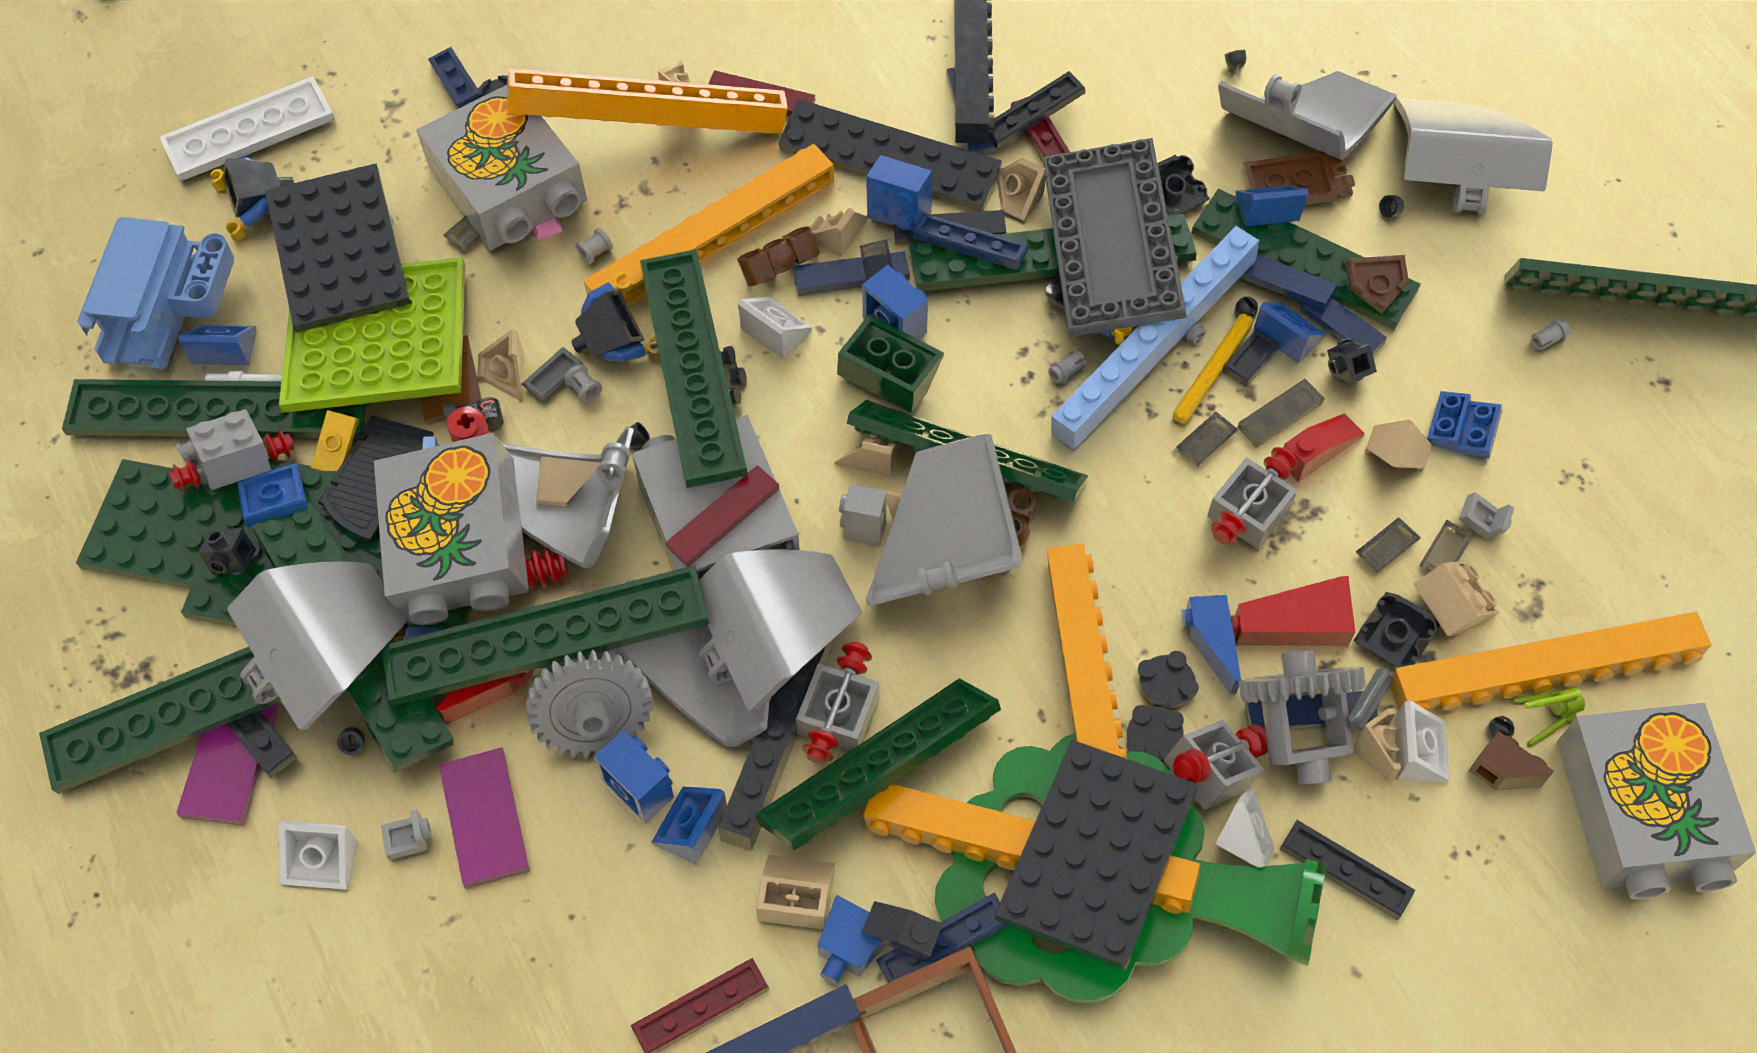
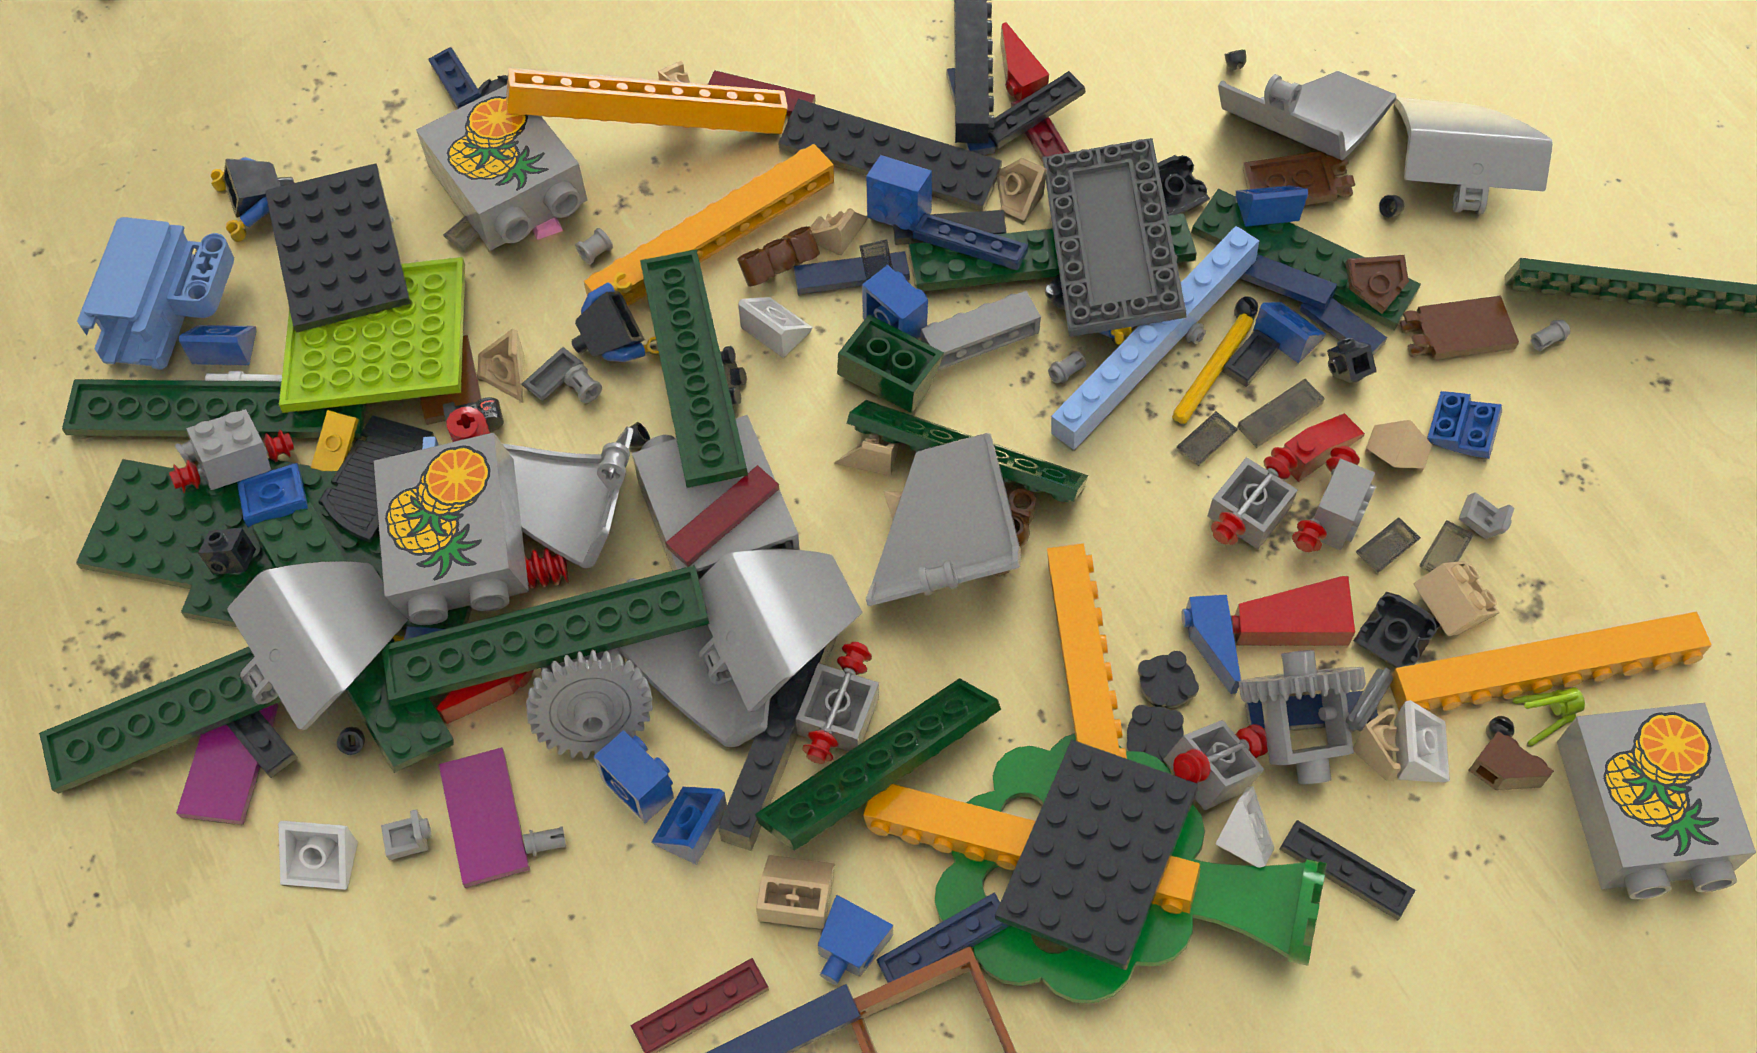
(246, 128): white plate -> none
(544, 840): none -> light grey pin
(561, 479): tan slope -> none
(863, 514): light grey brick -> none
(902, 929): black slope -> none
(983, 329): none -> light grey brick
(1021, 68): none -> red slope
(1341, 504): none -> light grey brick
(1460, 328): none -> reddish brown tile

